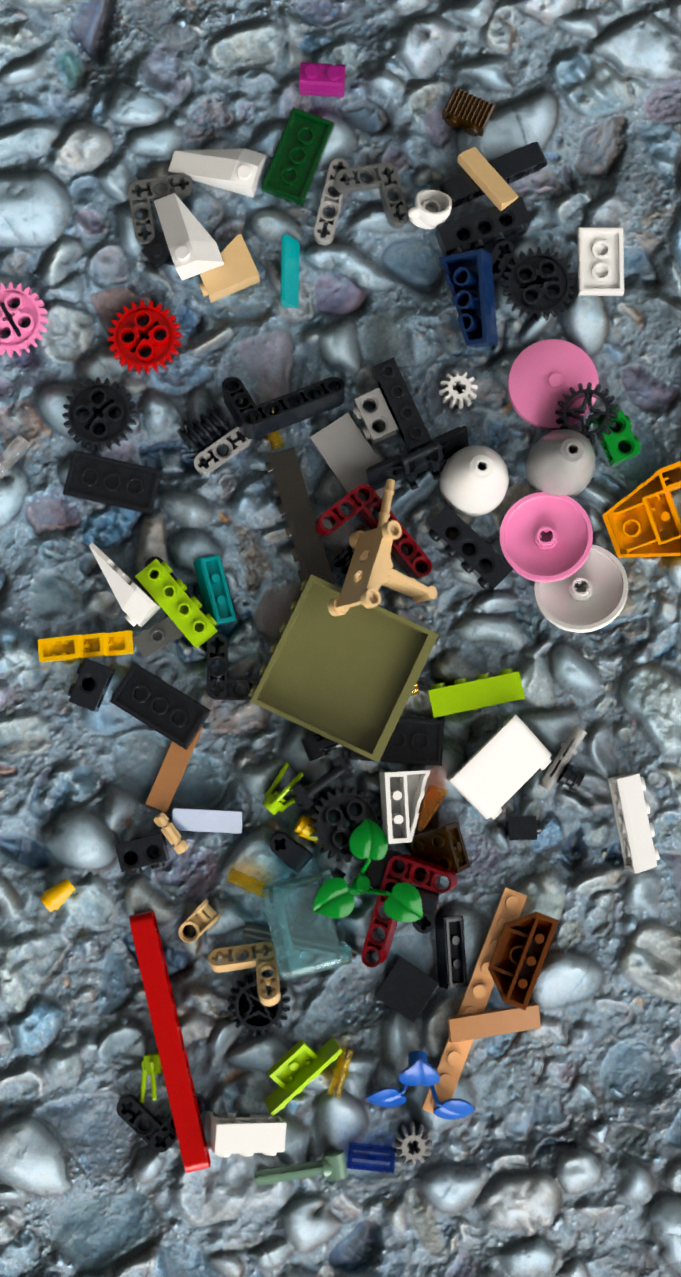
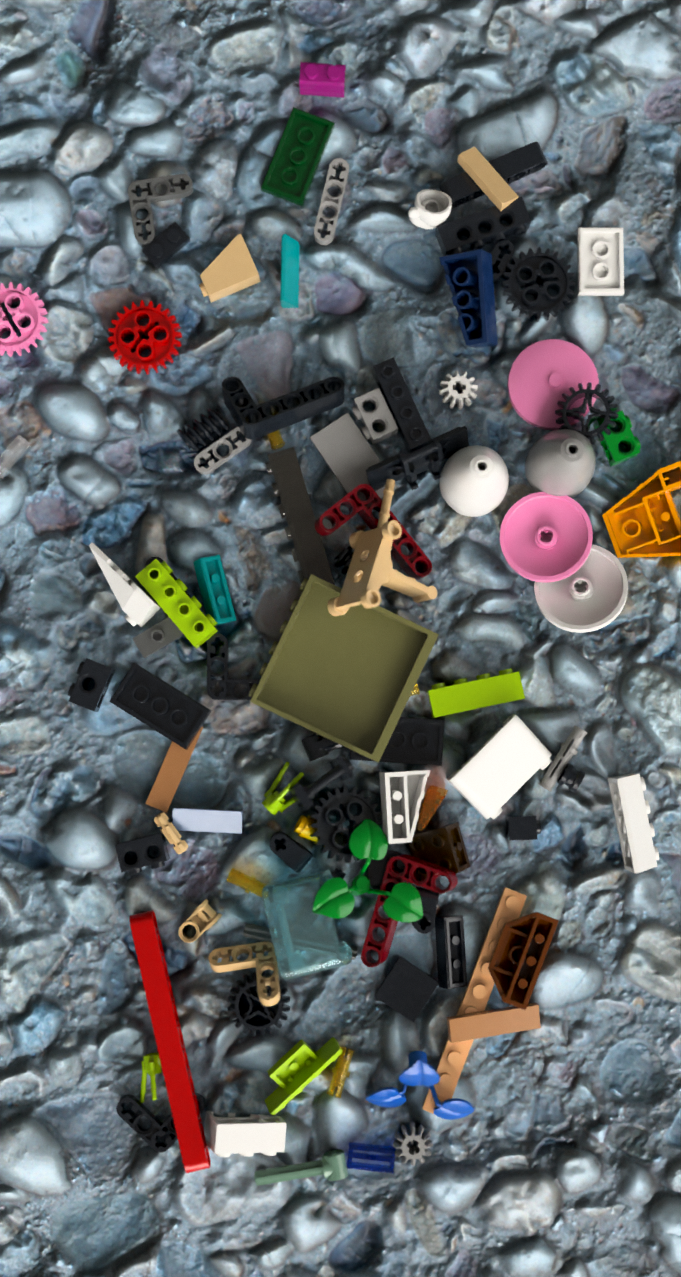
(56, 895): yellow cone -> none
(84, 401): black gear -> none
(85, 646): yellow slope -> none
(112, 482): black tile -> none
(187, 240): white wedge -> none
(223, 168): white wedge -> none
(377, 181): dark grey beam -> none
(449, 519): black brick -> none
(468, 112): dark brown brick -> none

